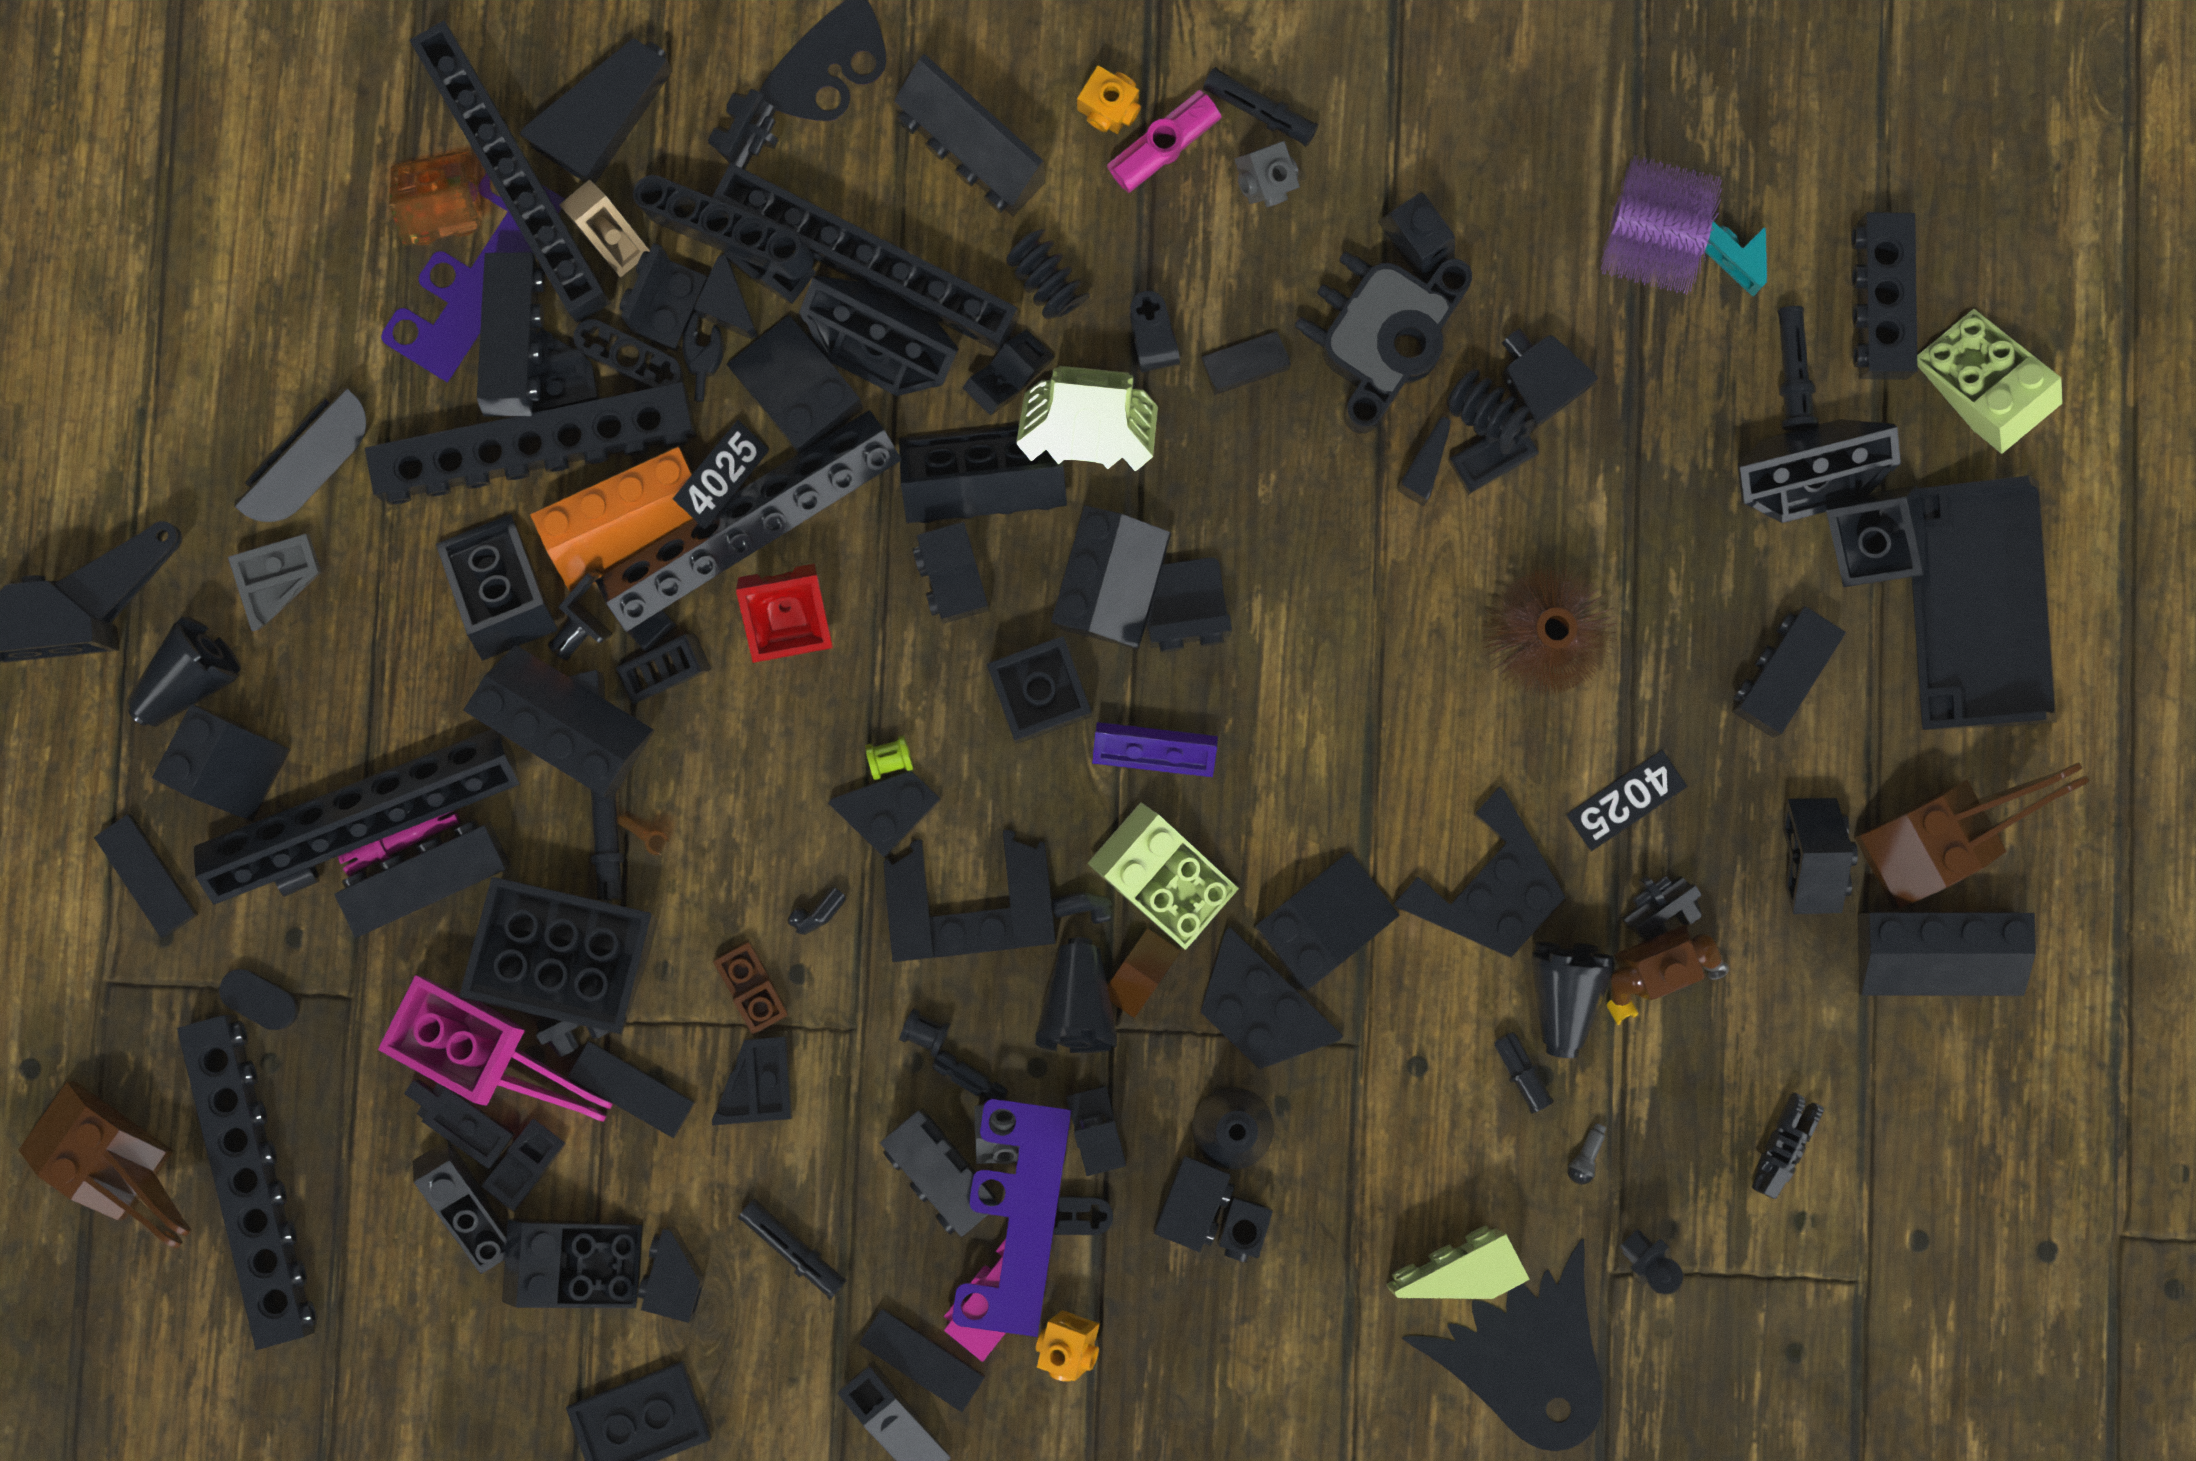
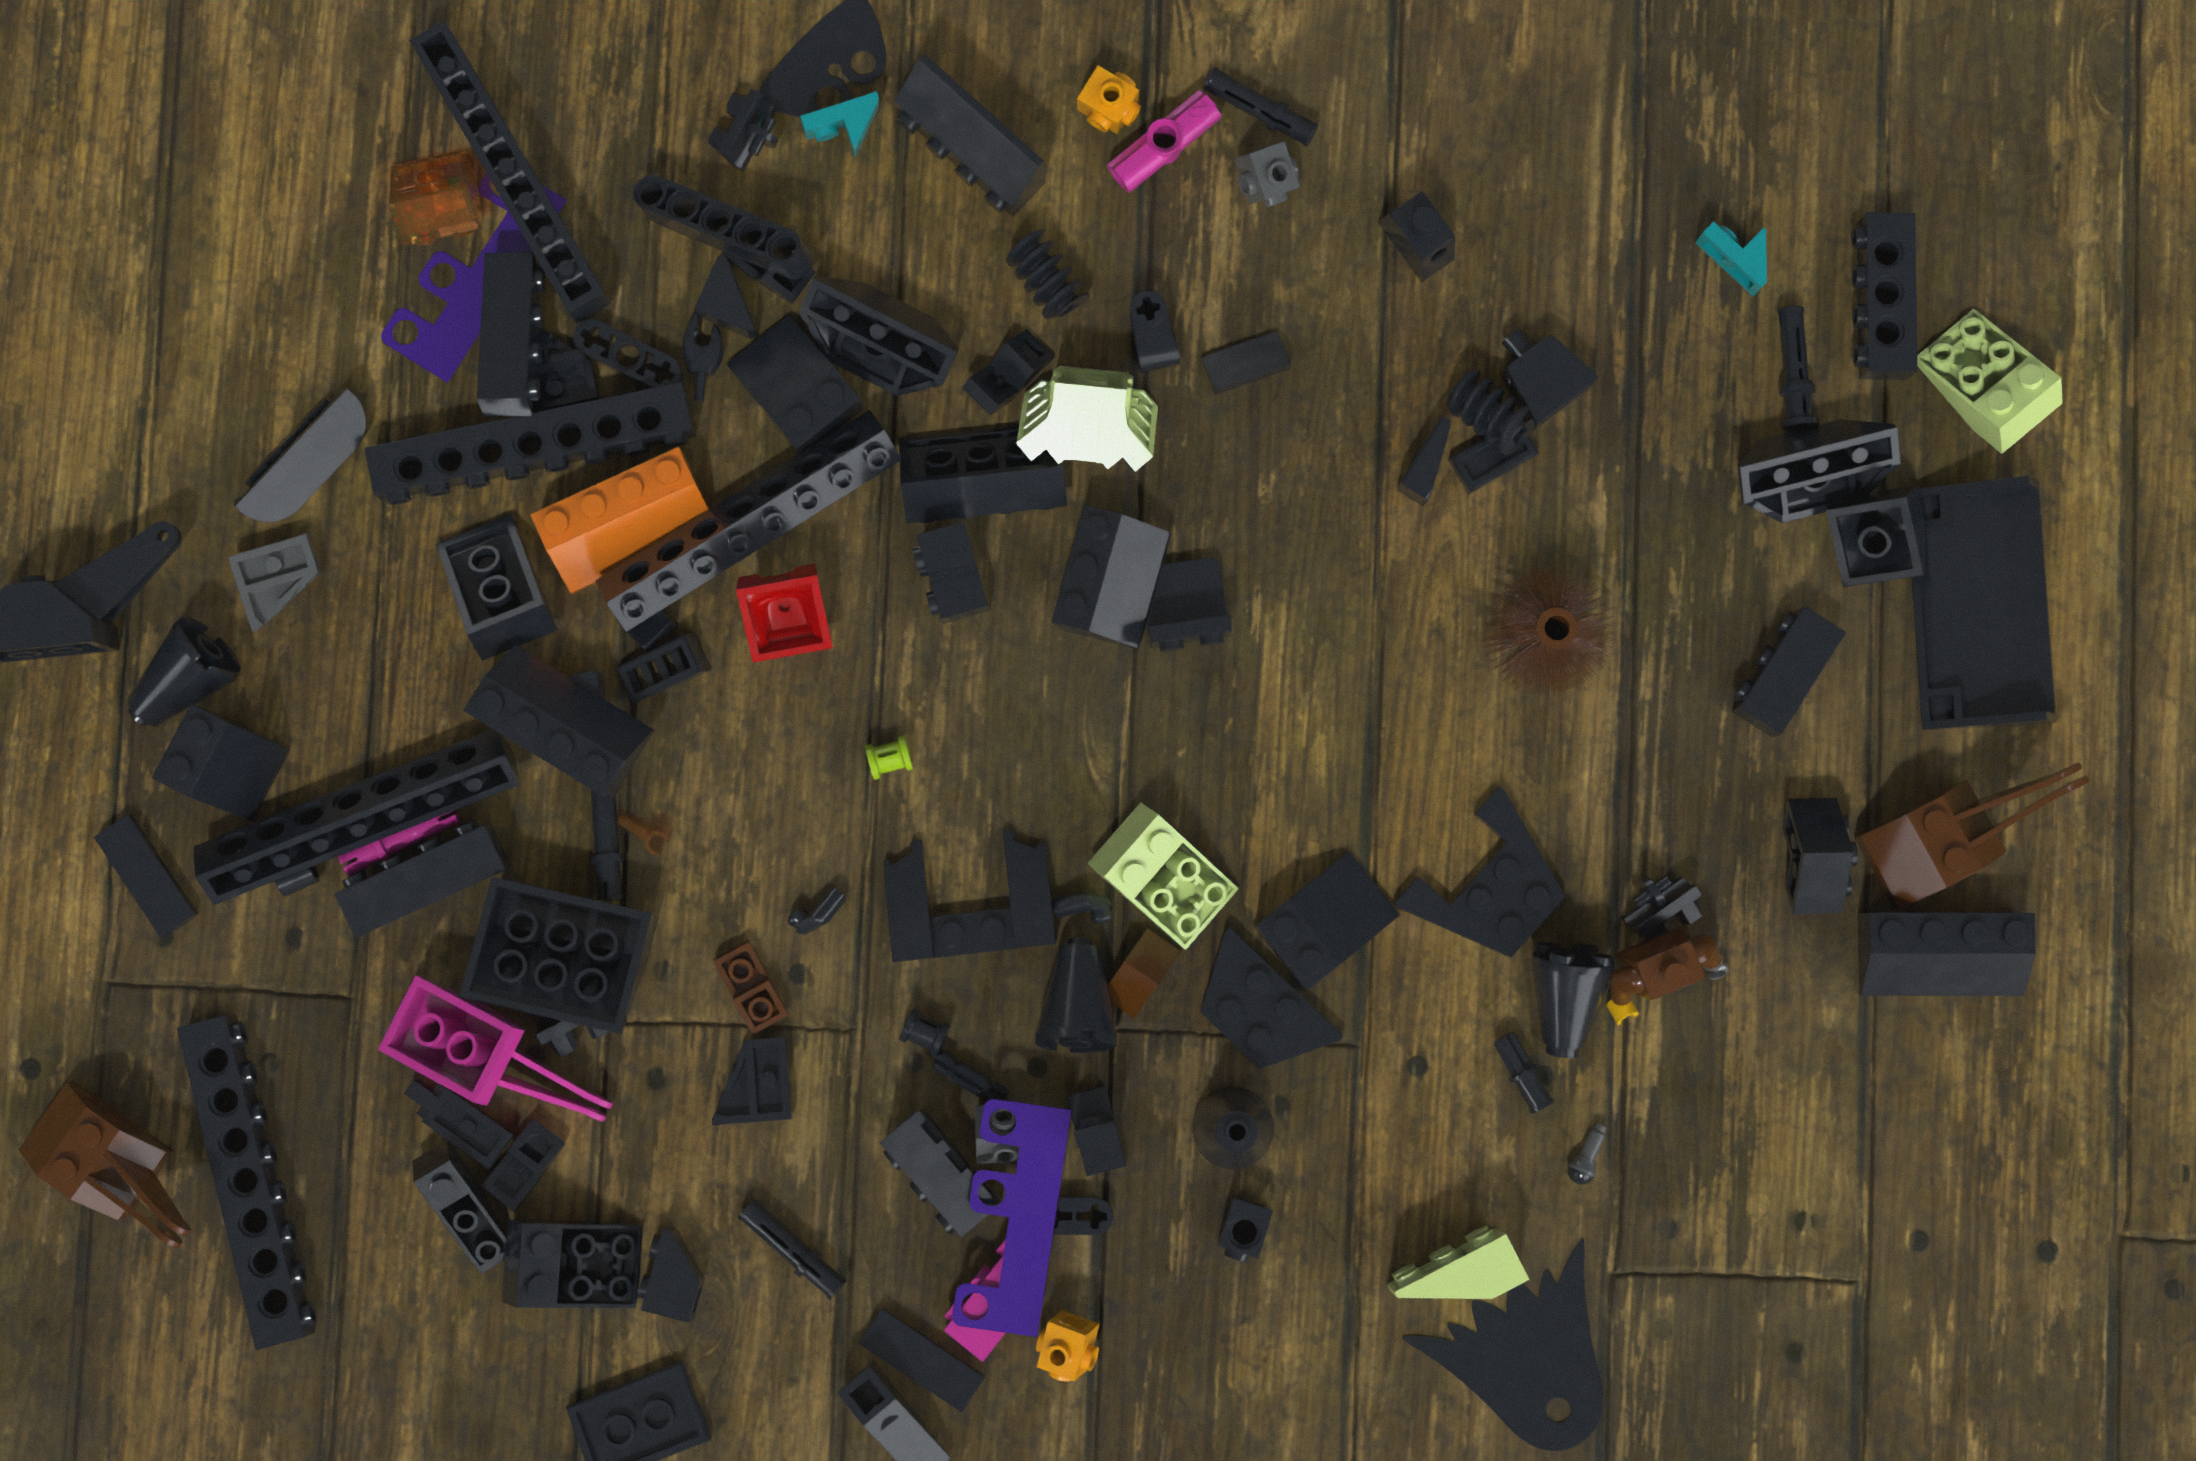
(259, 999): black tile -> none
(581, 621): black bracket -> none
(600, 111): black slope -> none
(604, 227): tan slope -> none
(631, 1089): black tile -> none
(661, 298): black bracket -> none
(721, 474): black sticker -> none
(853, 115): none -> teal slope
(874, 260): black brick -> none
(887, 809): black wing -> none
(1039, 690): black brick -> none
(1155, 749): dark purple plate -> none
(1193, 1204): black brick -> none
(1379, 311): black piece -> none
(1626, 800): black sticker -> none
(1652, 1263): black hips -> none
(1660, 225): medium lavender piece -> none
(1786, 1145): black hinge -> none

